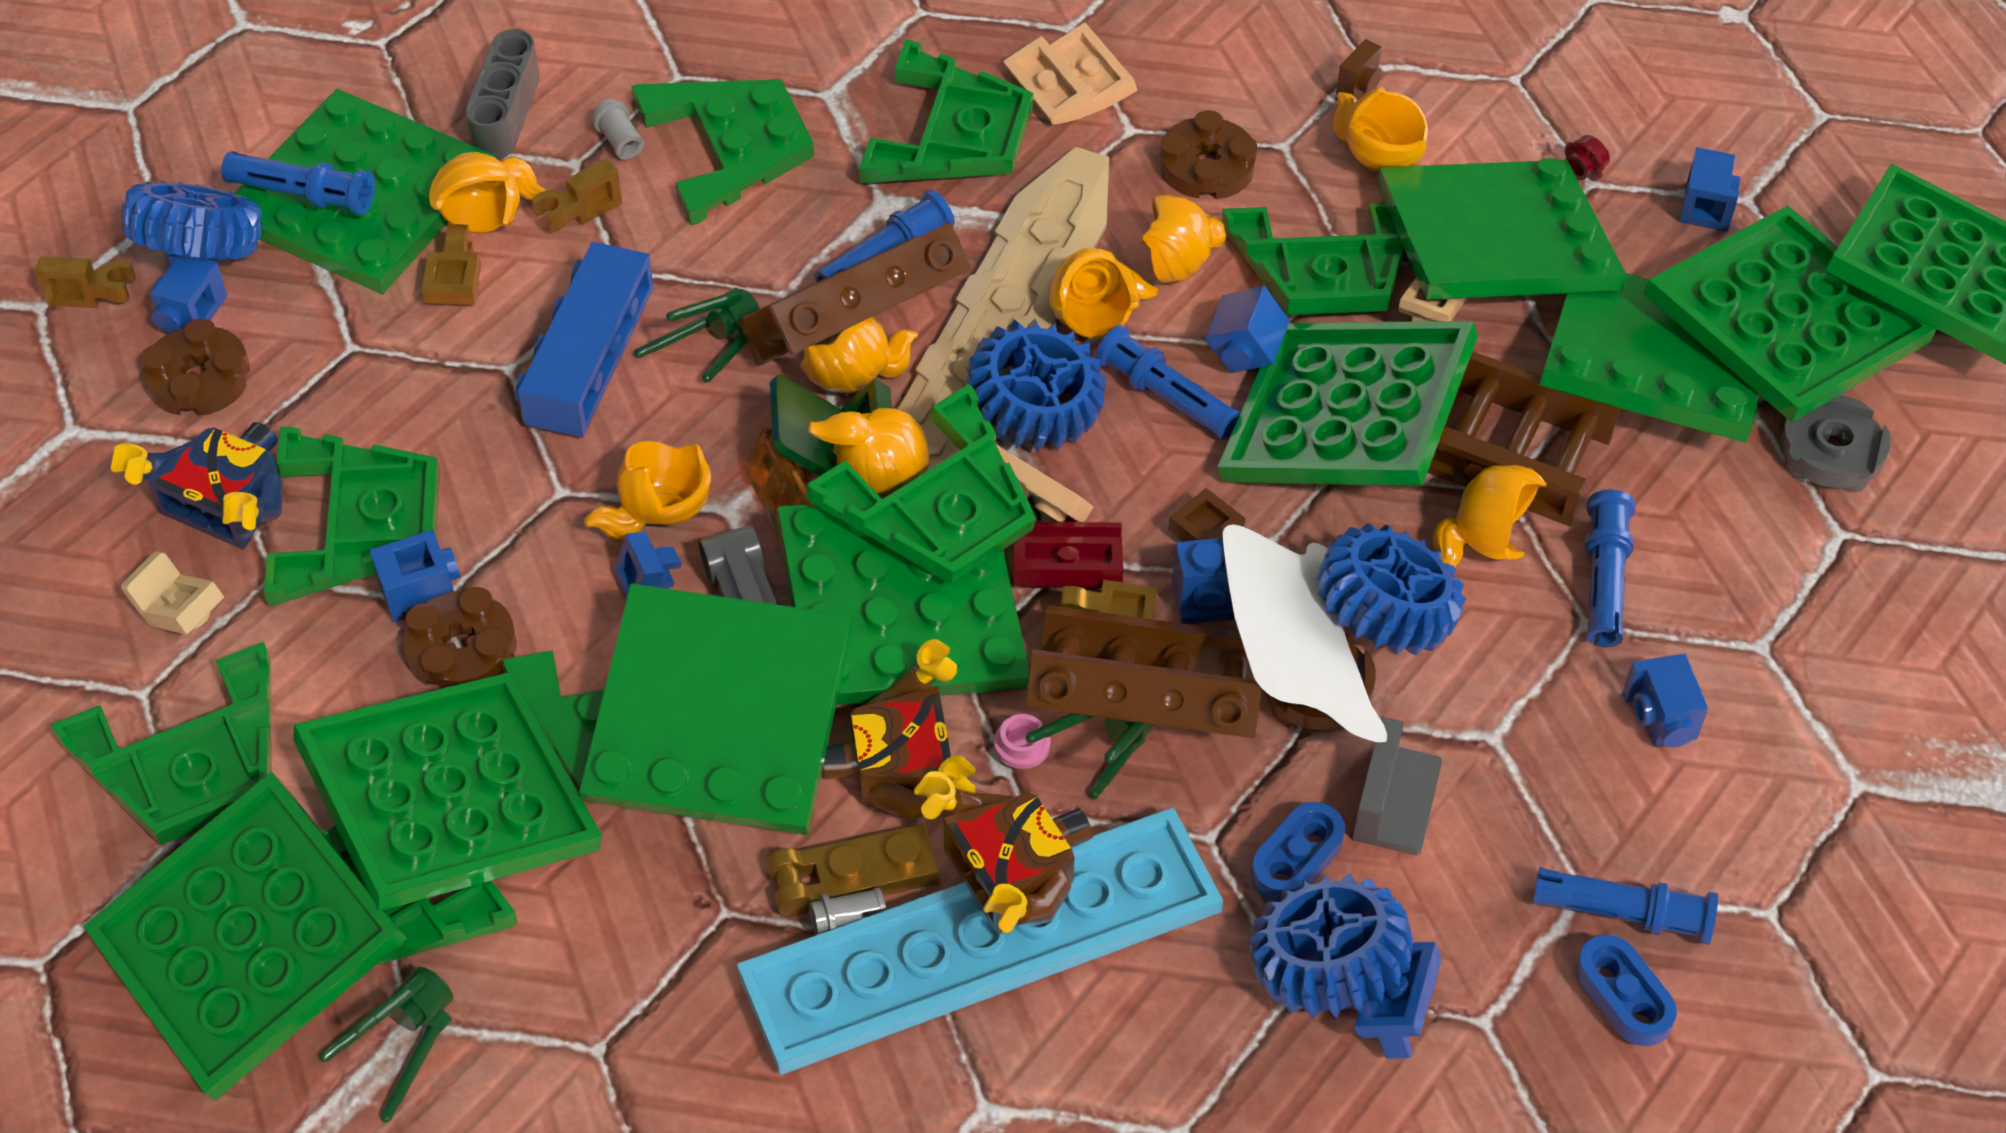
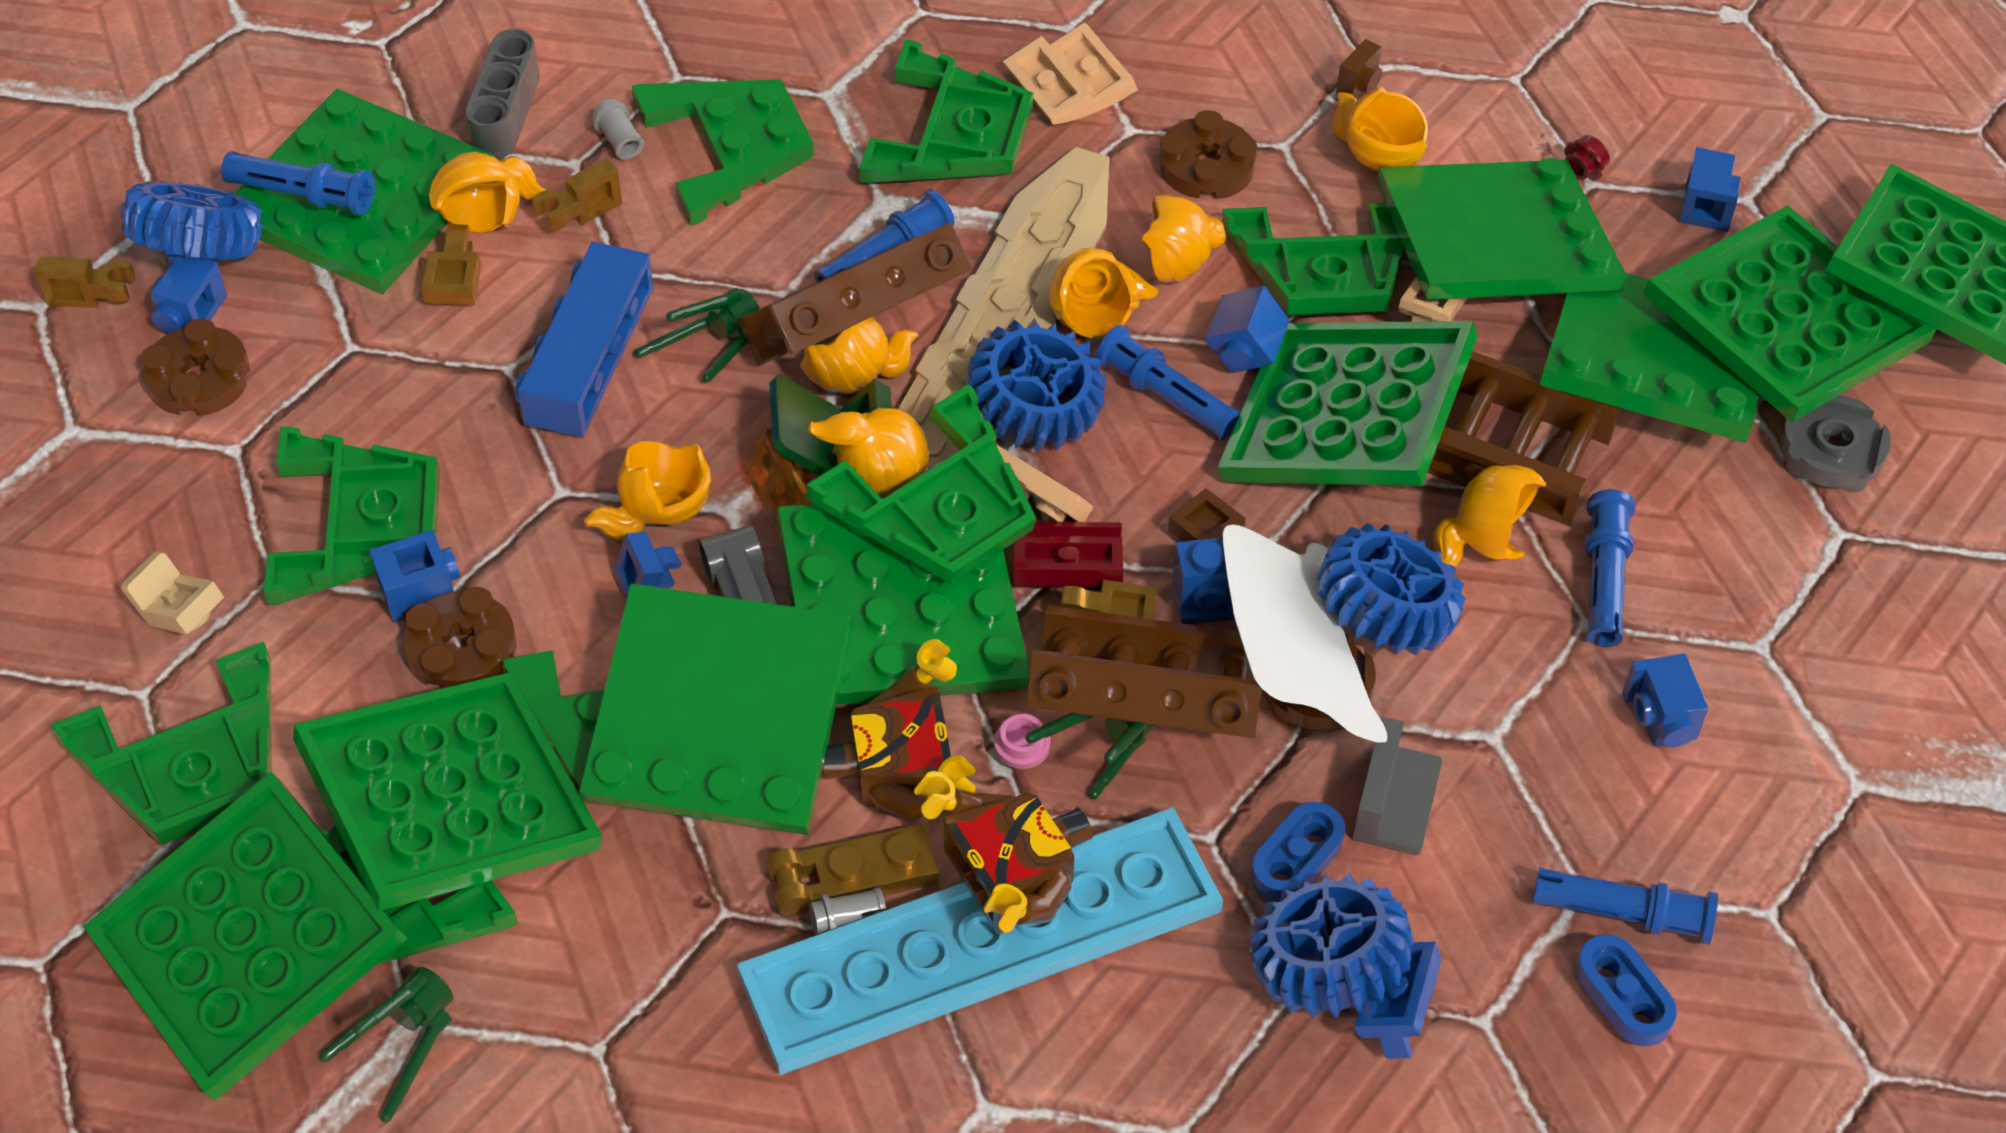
(211, 482): torso -> none

